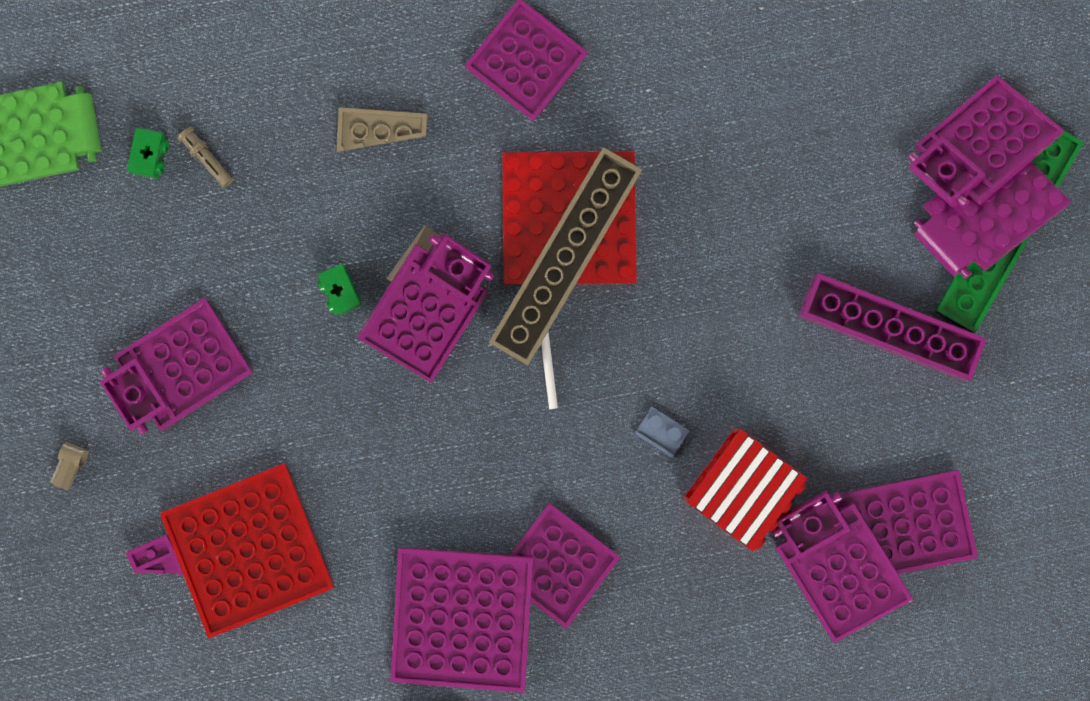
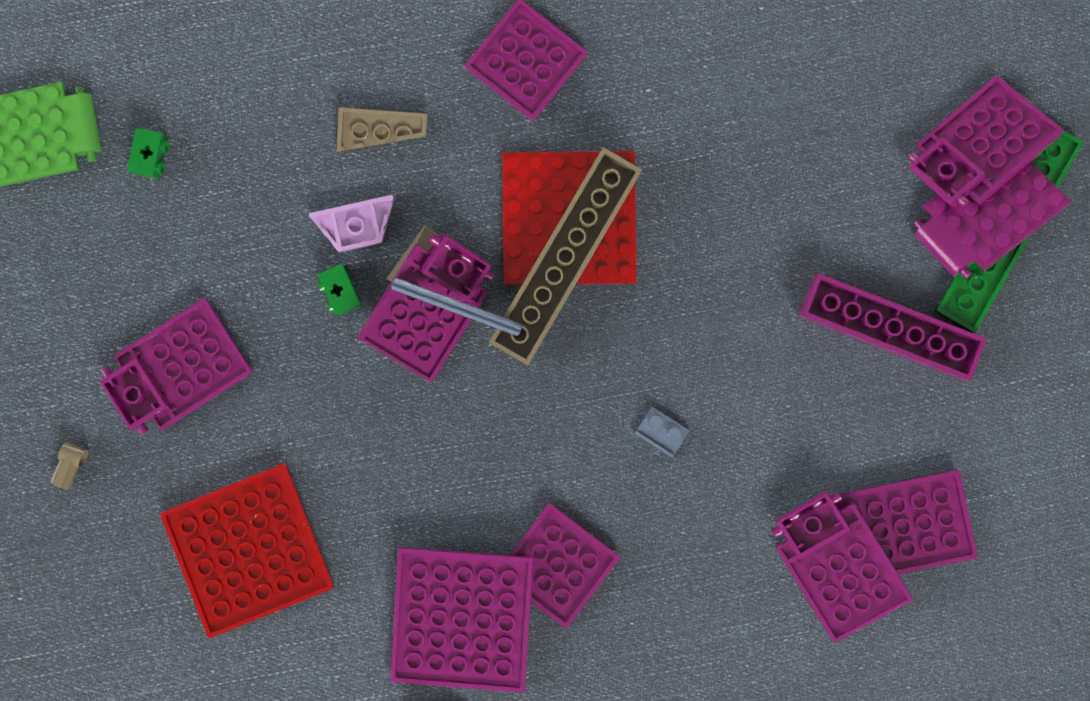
(154, 557): magenta wing -> none
(199, 149): dark tan pin -> none
(355, 224): none -> lavender wing
(456, 306): none -> sand blue axle
(549, 374): white bar -> none
(745, 489): brick -> none

